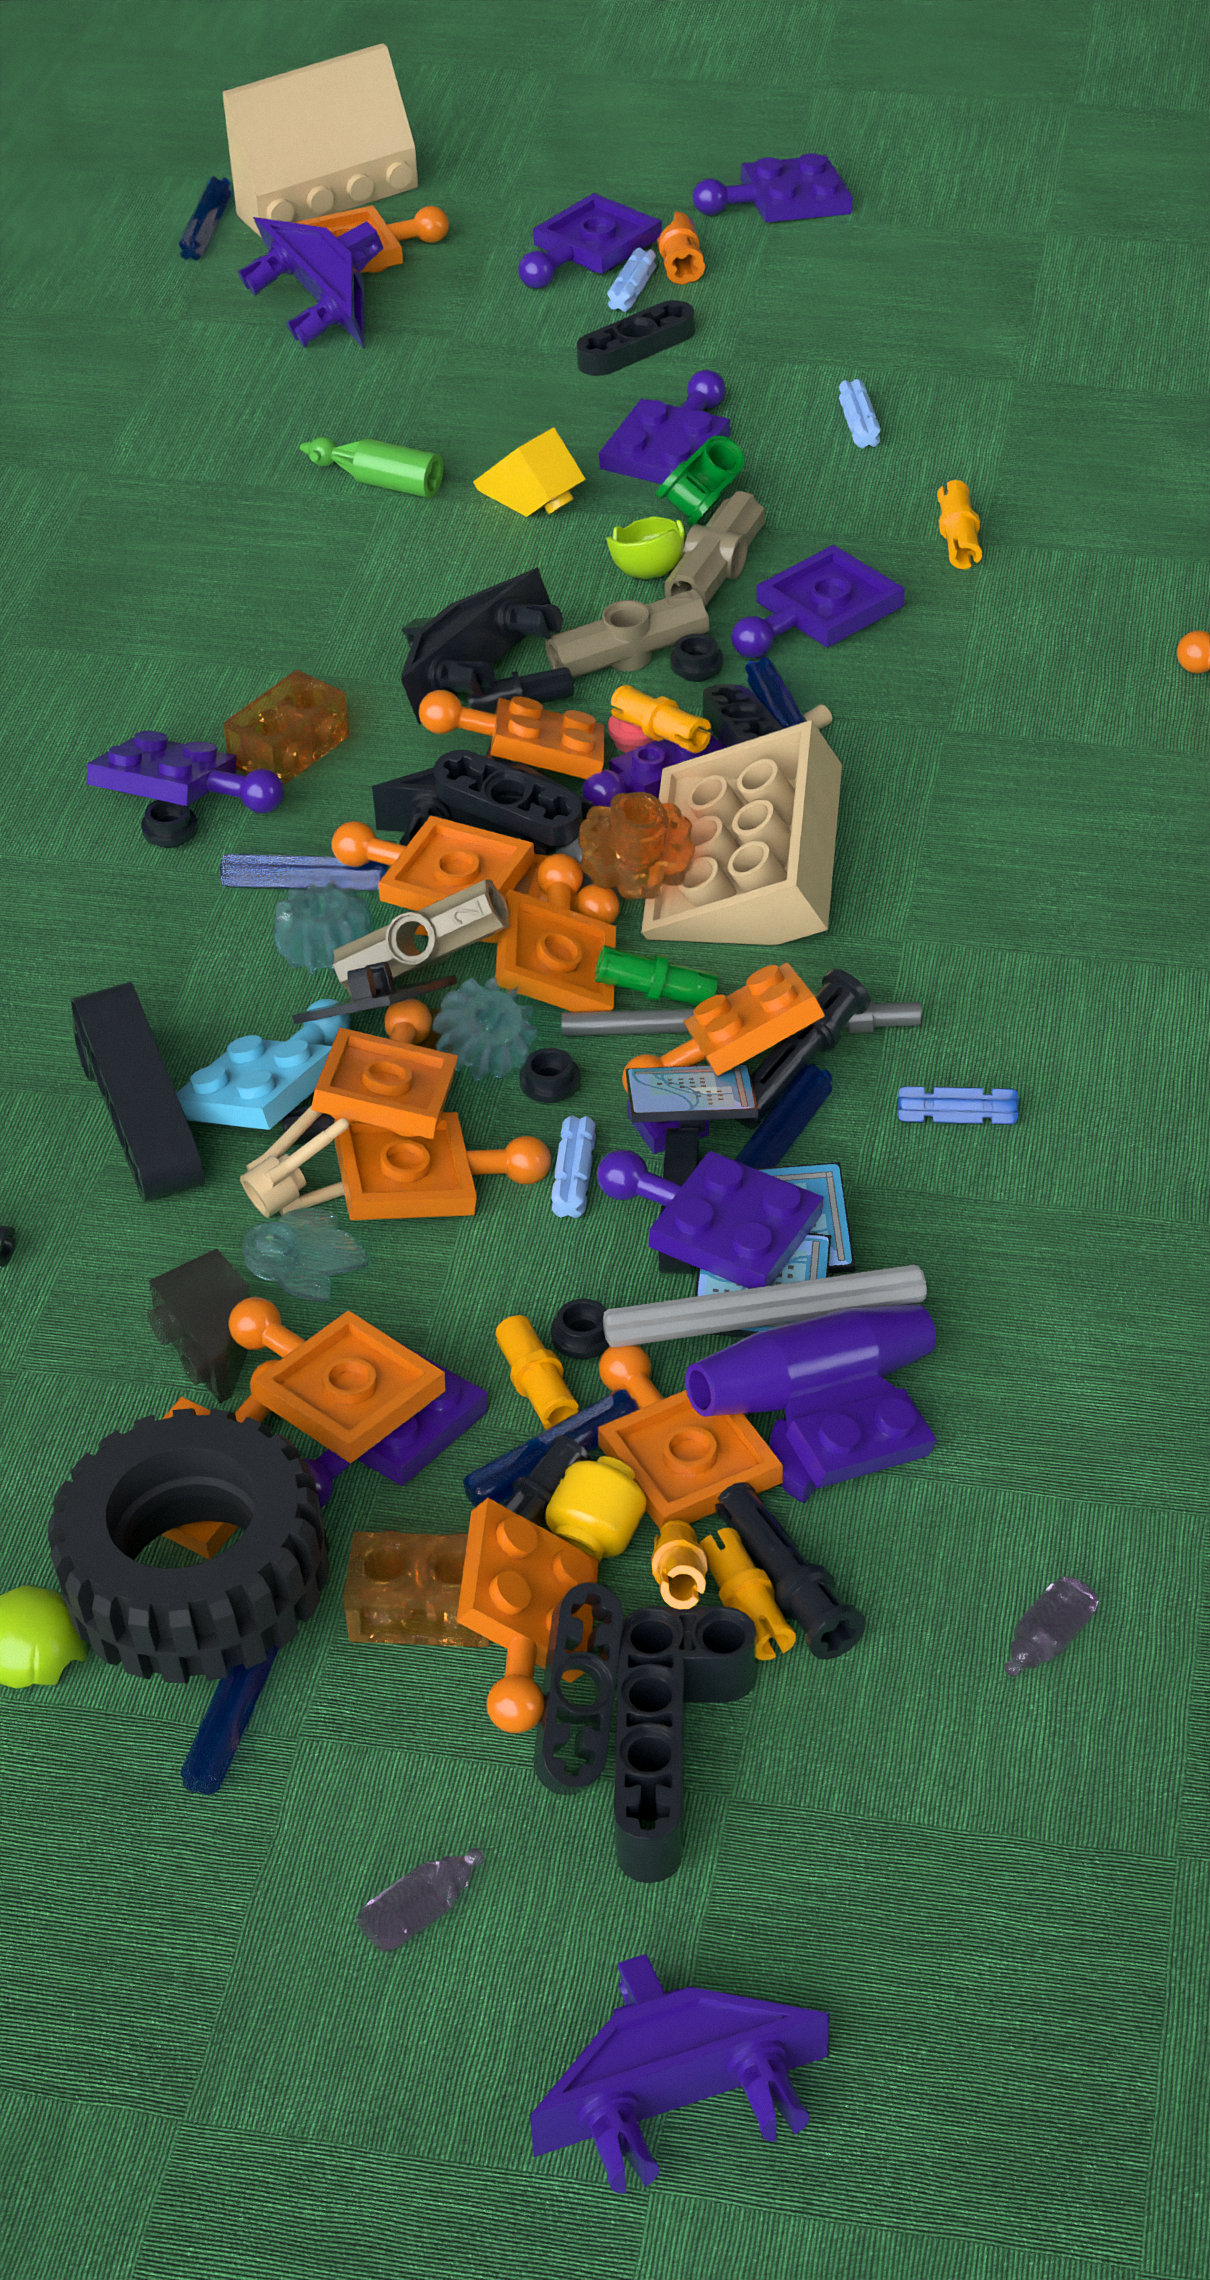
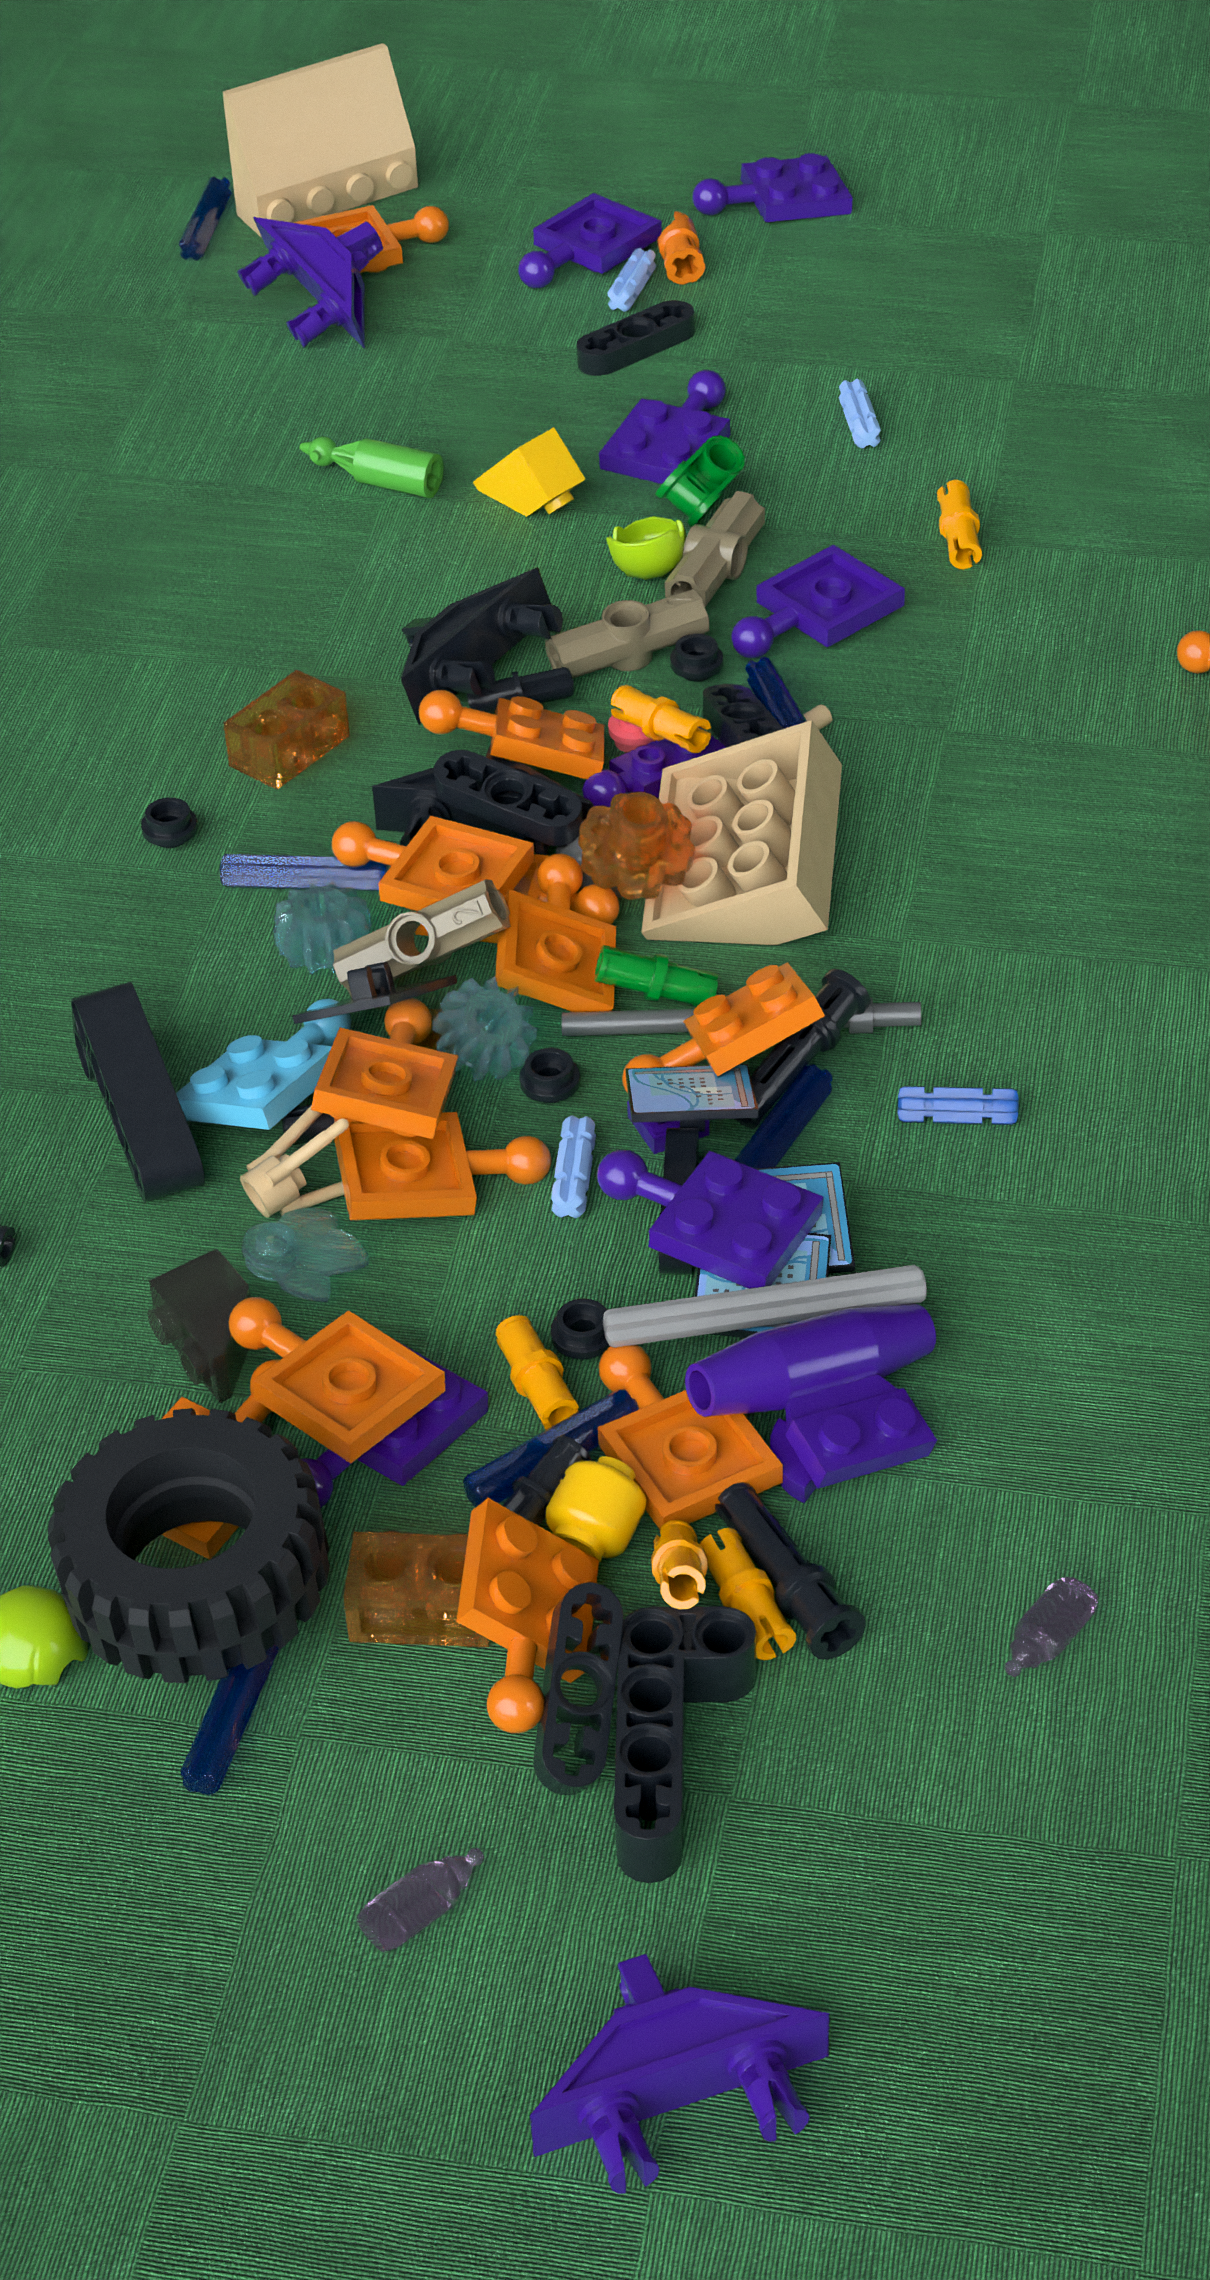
(181, 773): dark purple plate -> none

